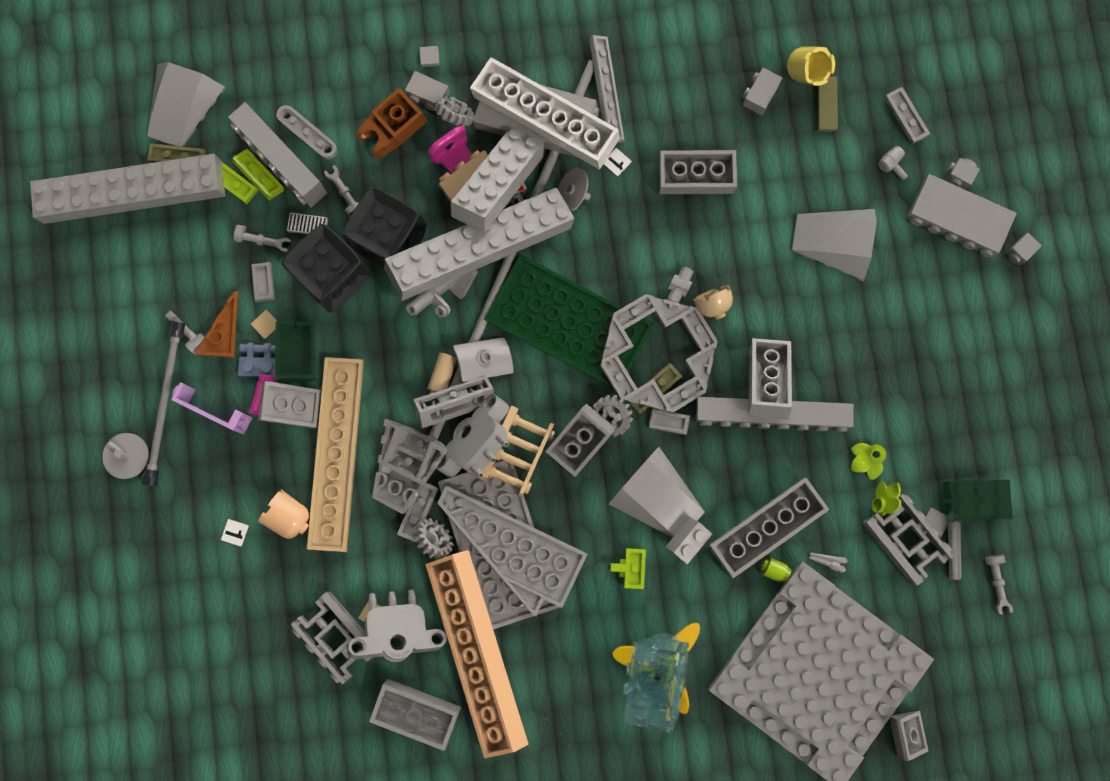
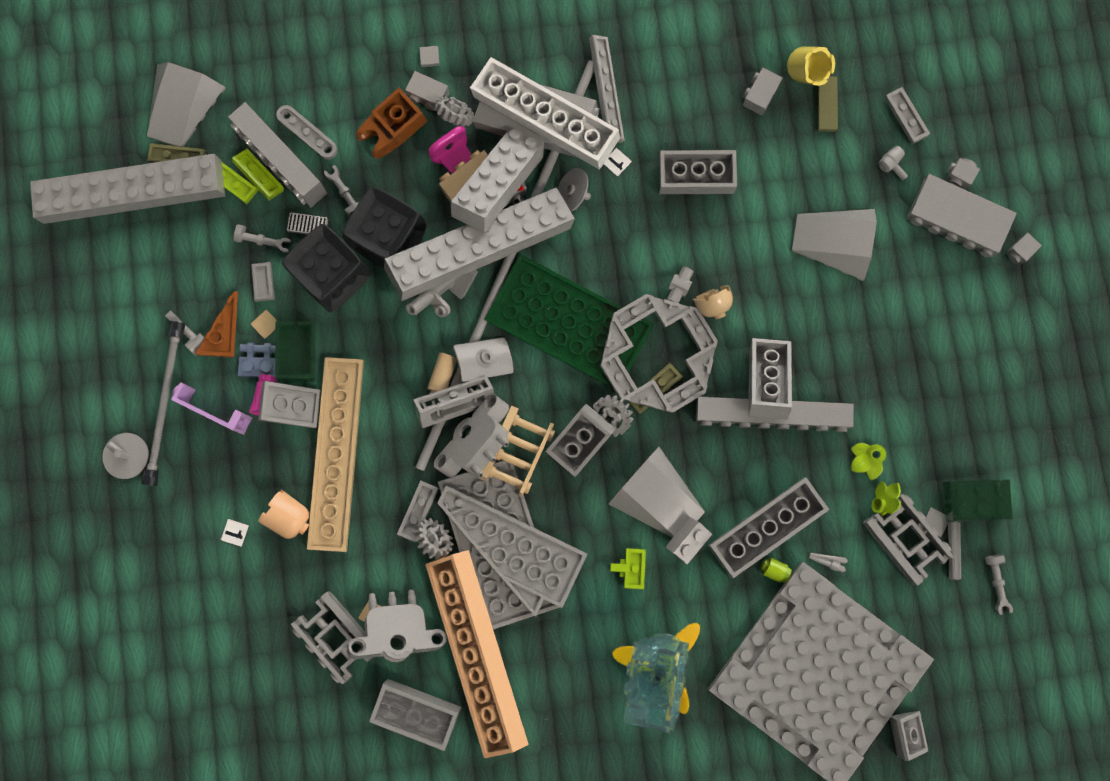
(405, 465): light grey wedge -> none
(669, 421): light grey tile -> none

